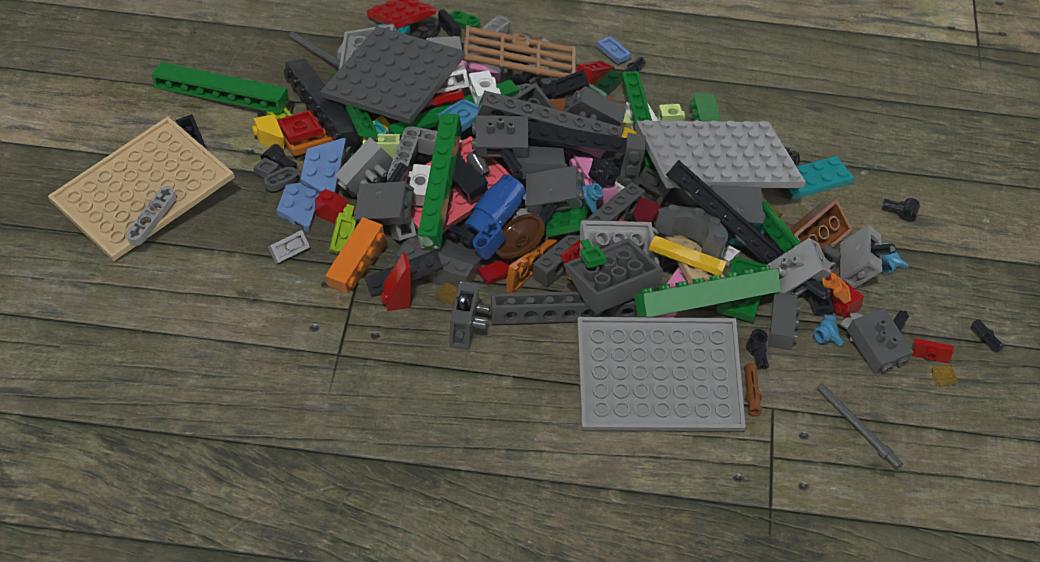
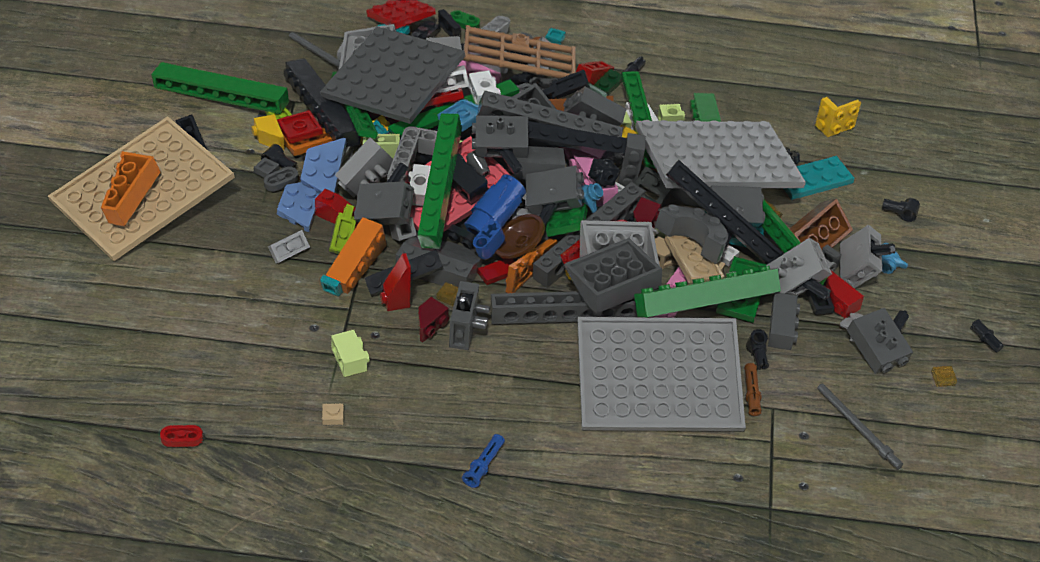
(129, 186): none -> orange wedge
(147, 214): light grey beam -> none
(181, 435): none -> red plate
(331, 285): none -> teal tile
(332, 414): none -> tan plate
(349, 353): none -> yellowish green brick
(431, 317): none -> dark red slope
(479, 466): none -> blue pin
(555, 36): none -> teal tile
(591, 255): green plate -> none
(613, 50): medium blue plate -> none
(687, 255): yellow tile -> none
(828, 331): dark azure animal -> none
(834, 119): none -> yellow bracket
(839, 288): orange plate -> none
(932, 350): red plate -> none

